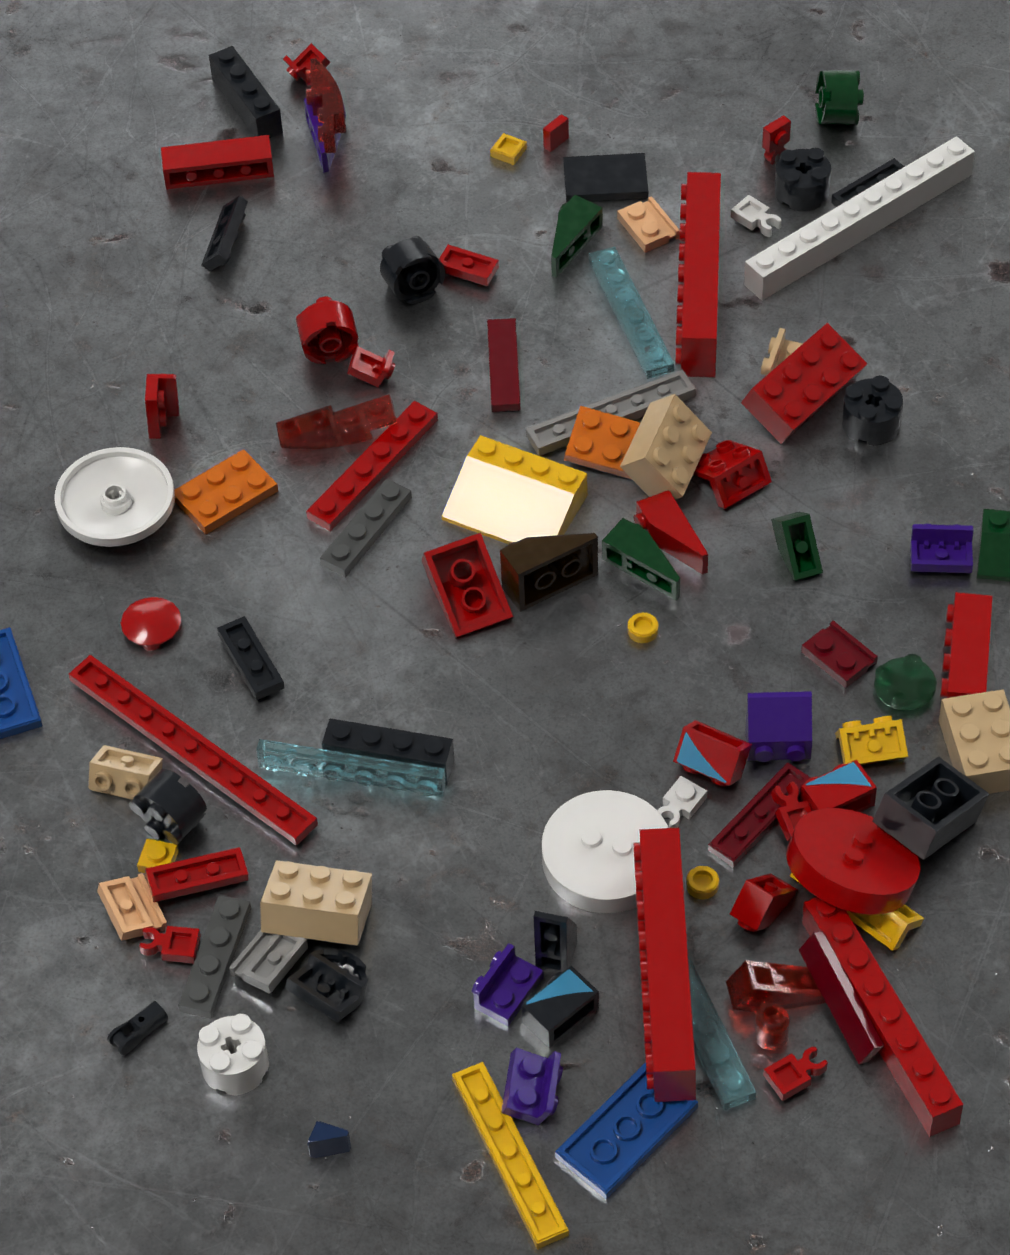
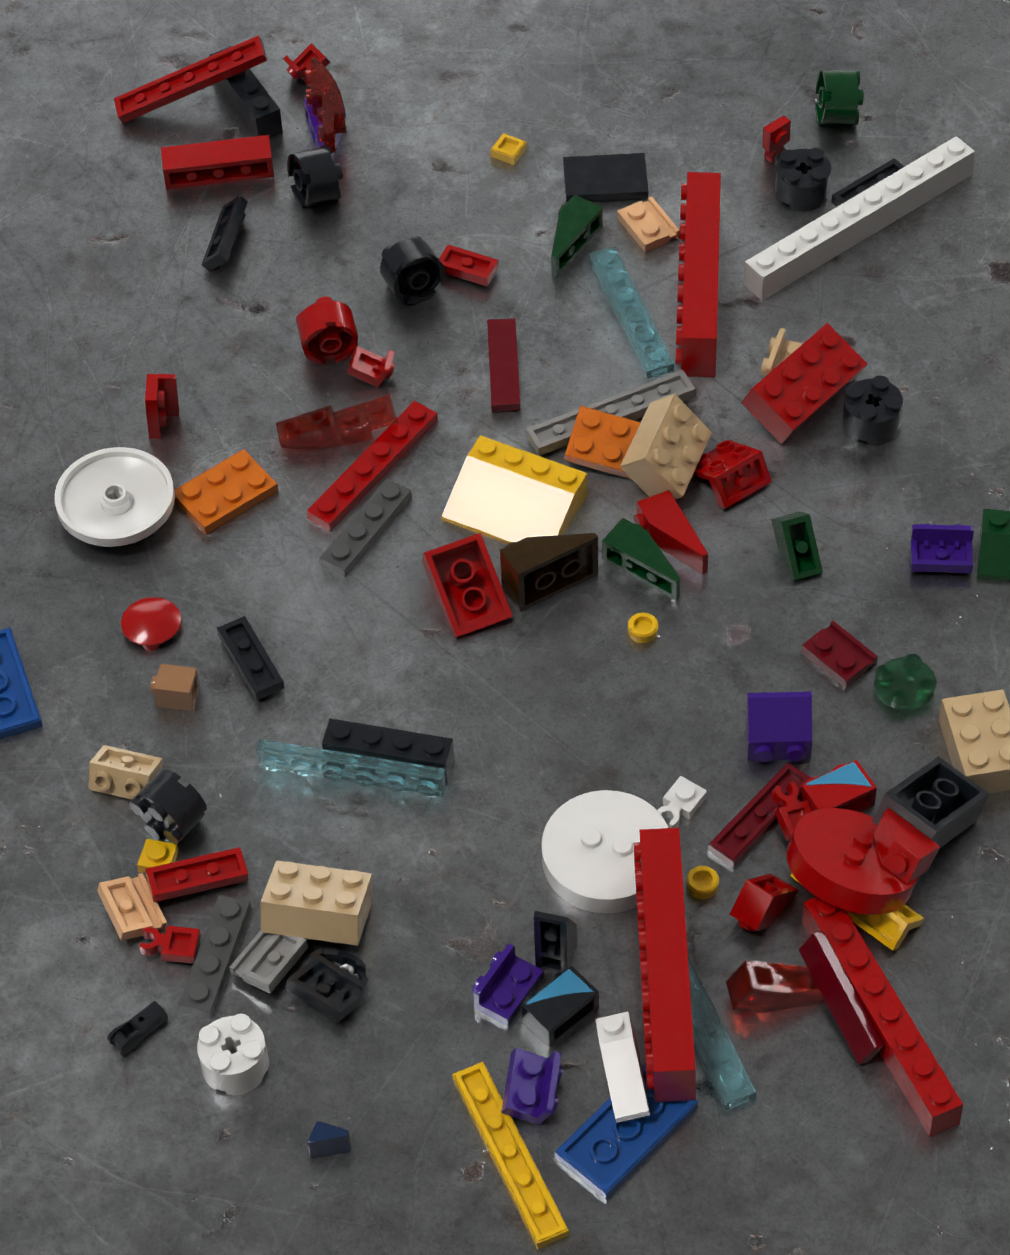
(175, 687): none -> medium nougat brick
(190, 79): none -> red plate
(194, 750): red plate -> none
(314, 176): none -> black brick
(556, 133): red tile -> none
(622, 1066): none -> white slope
(712, 753): red brick -> none
(754, 214): white plate -> none
(772, 1027): clear red brick -> none
(792, 1075): red plate -> none
(872, 742): yellow bracket -> none
(903, 847): none -> red slope
(968, 645): red brick -> none

